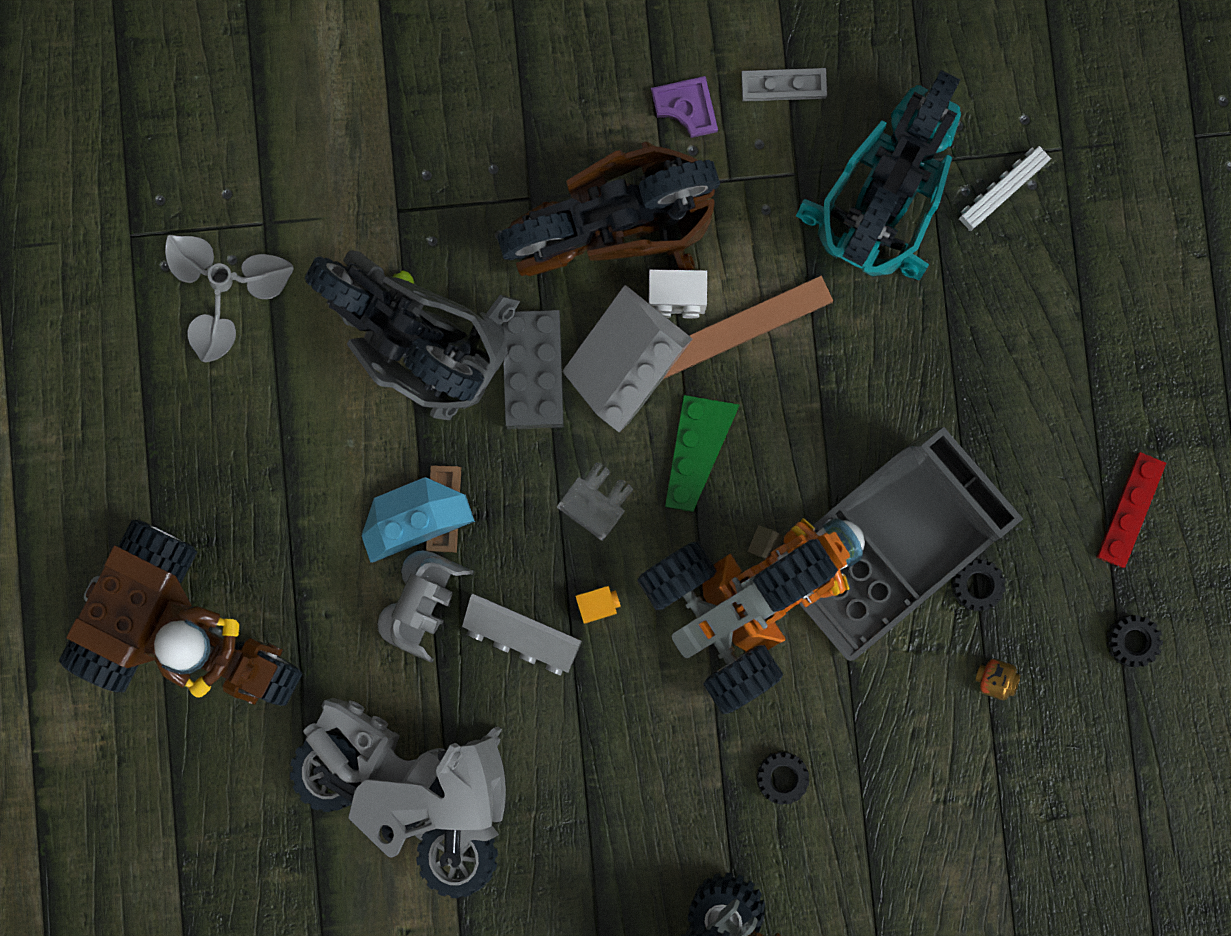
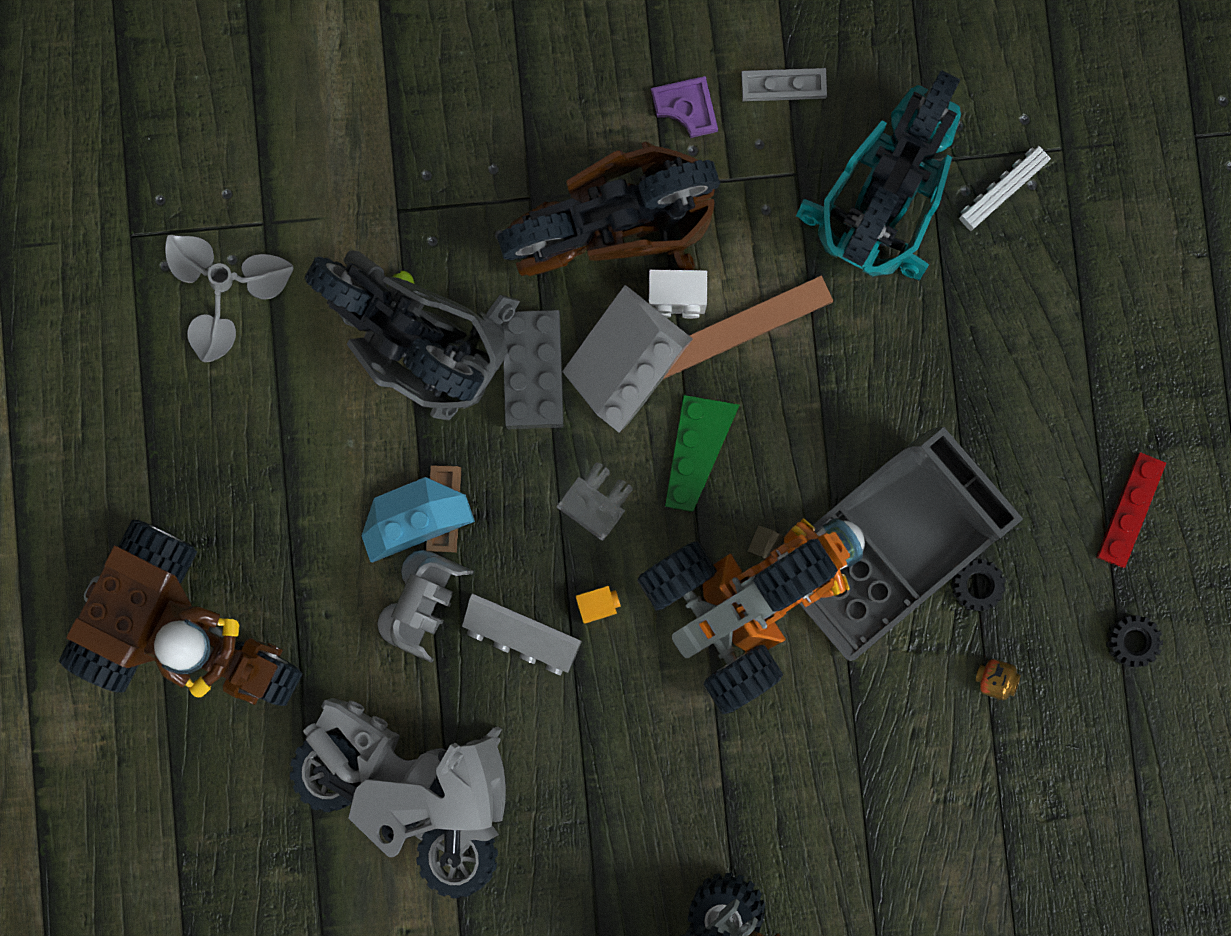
(783, 796): black tyre -> none

